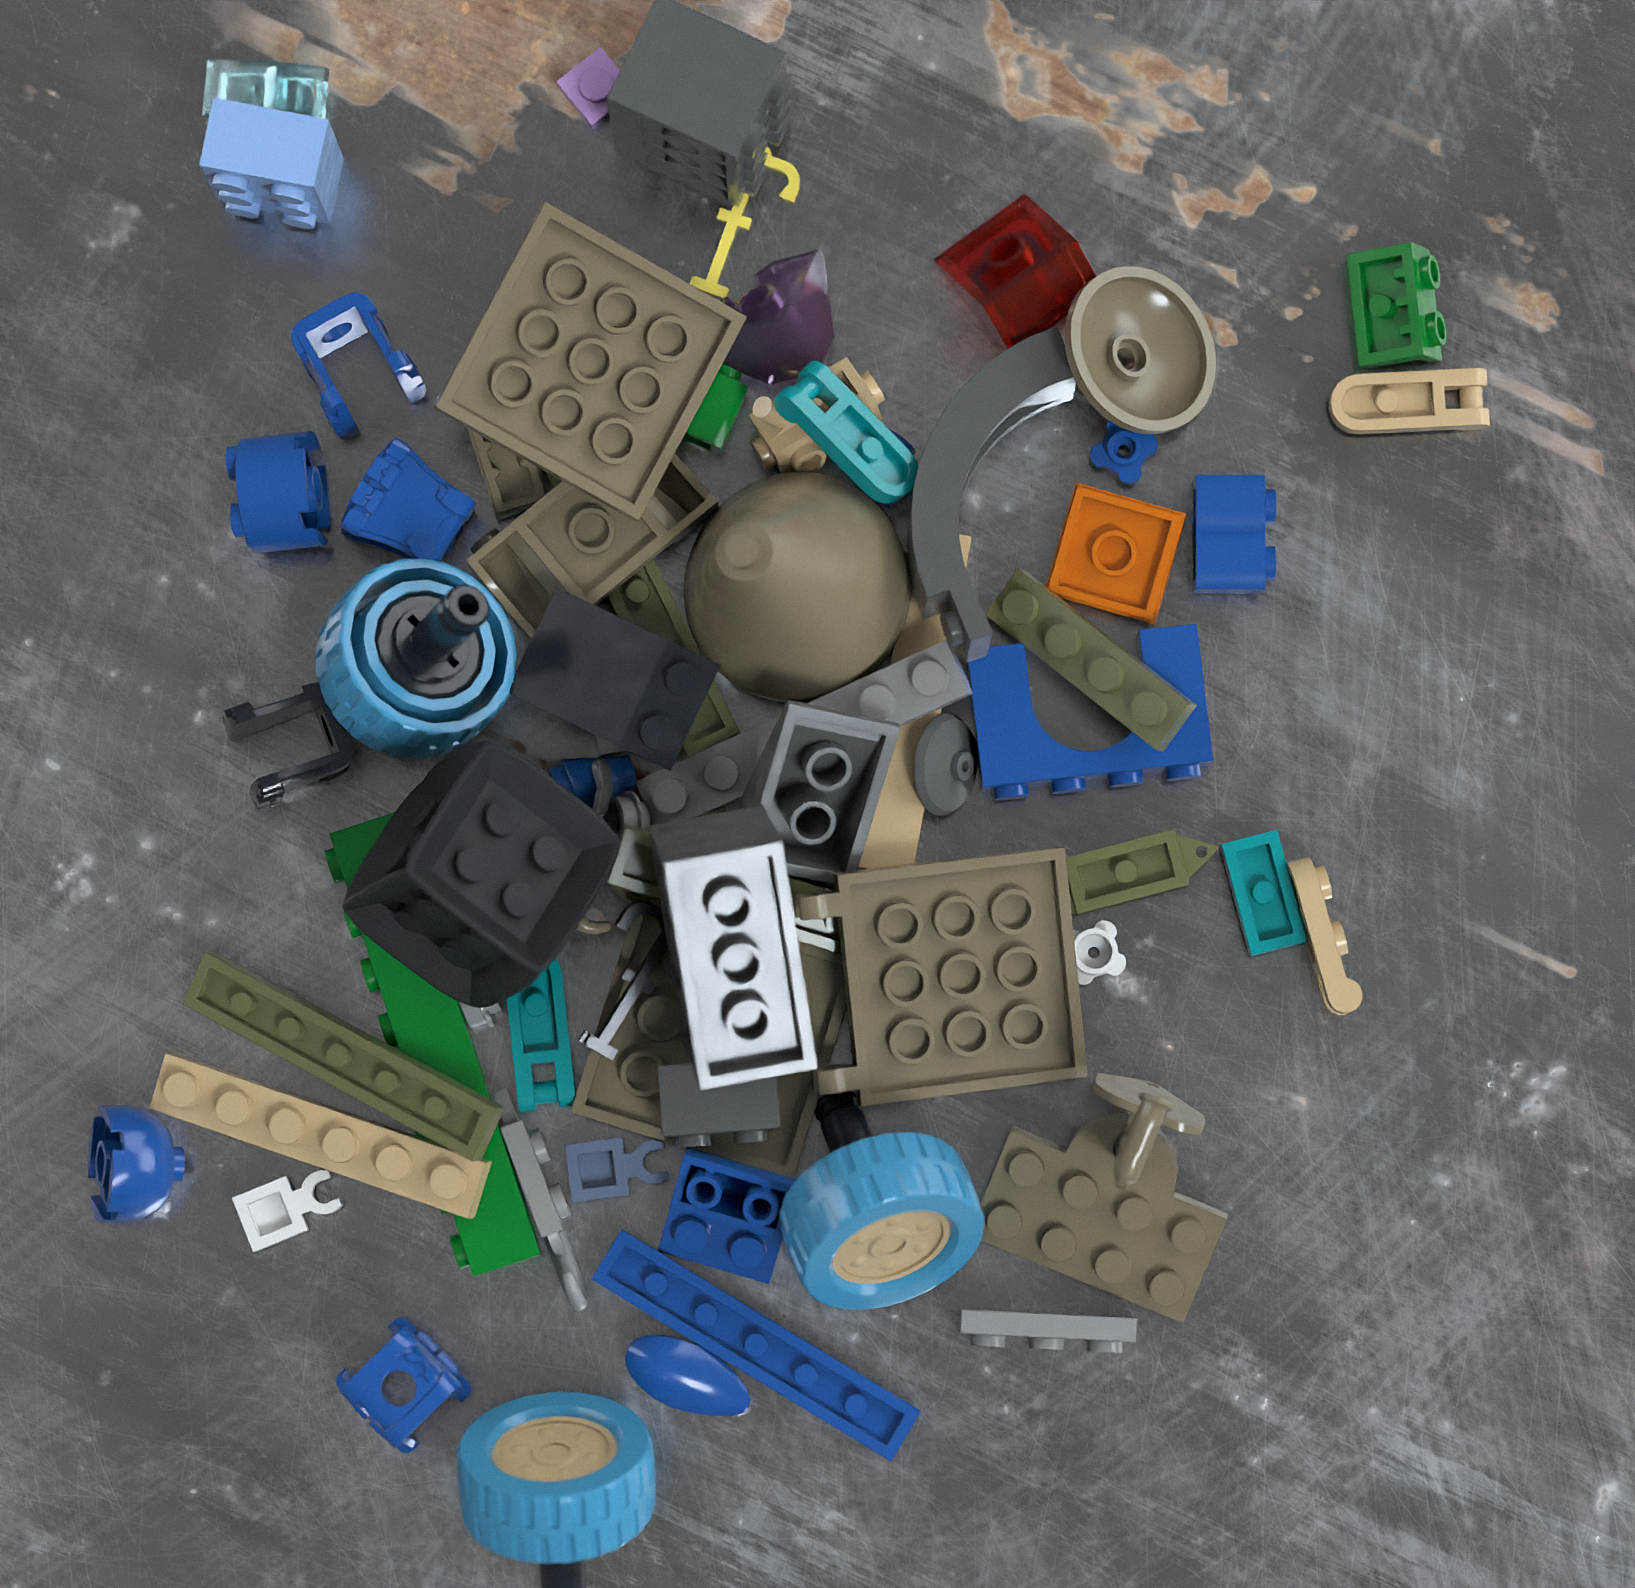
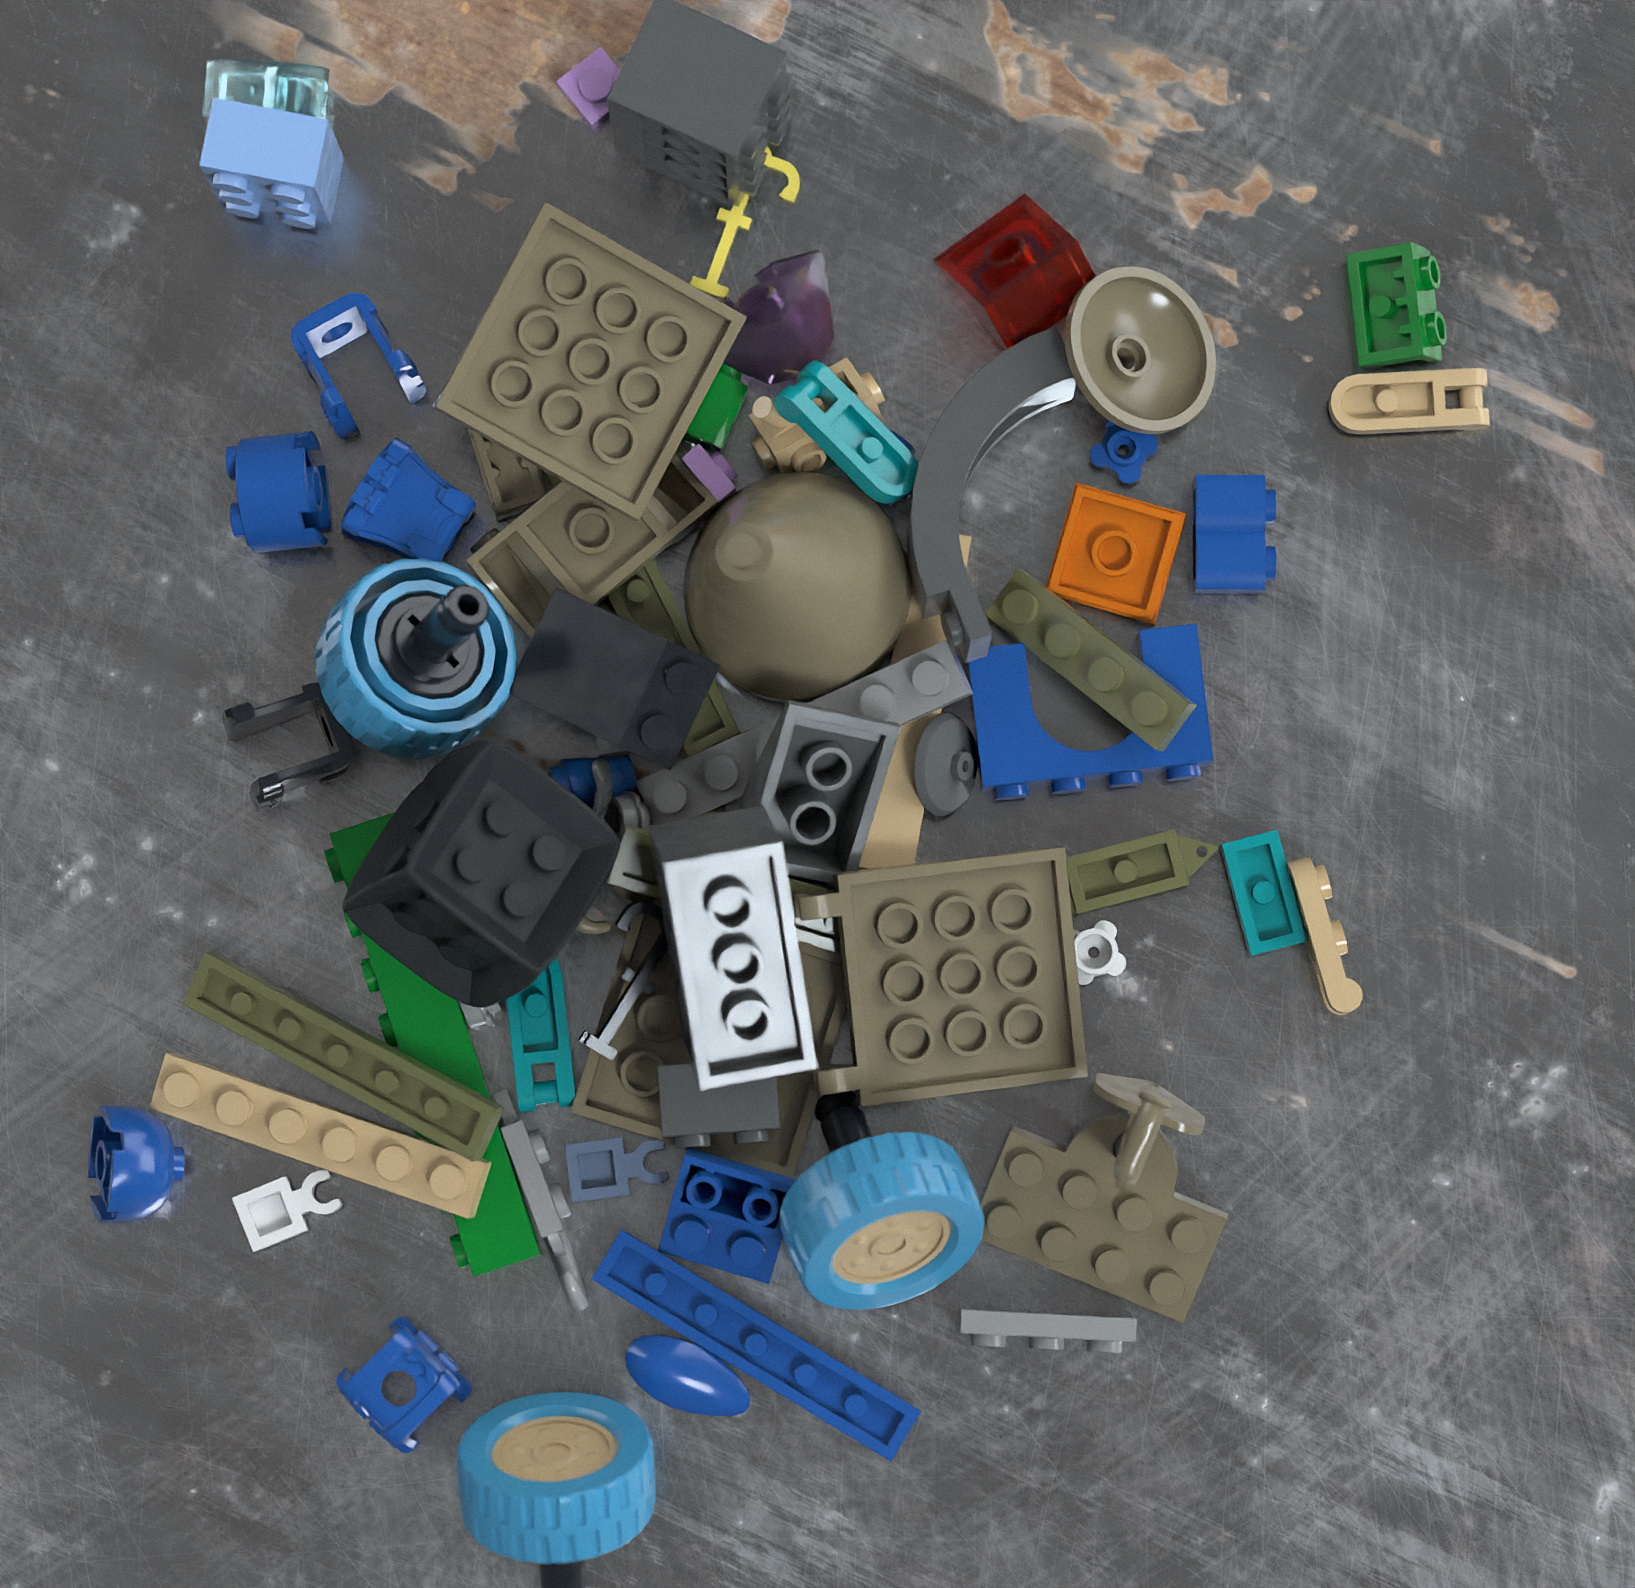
(712, 472): none -> lavender plate

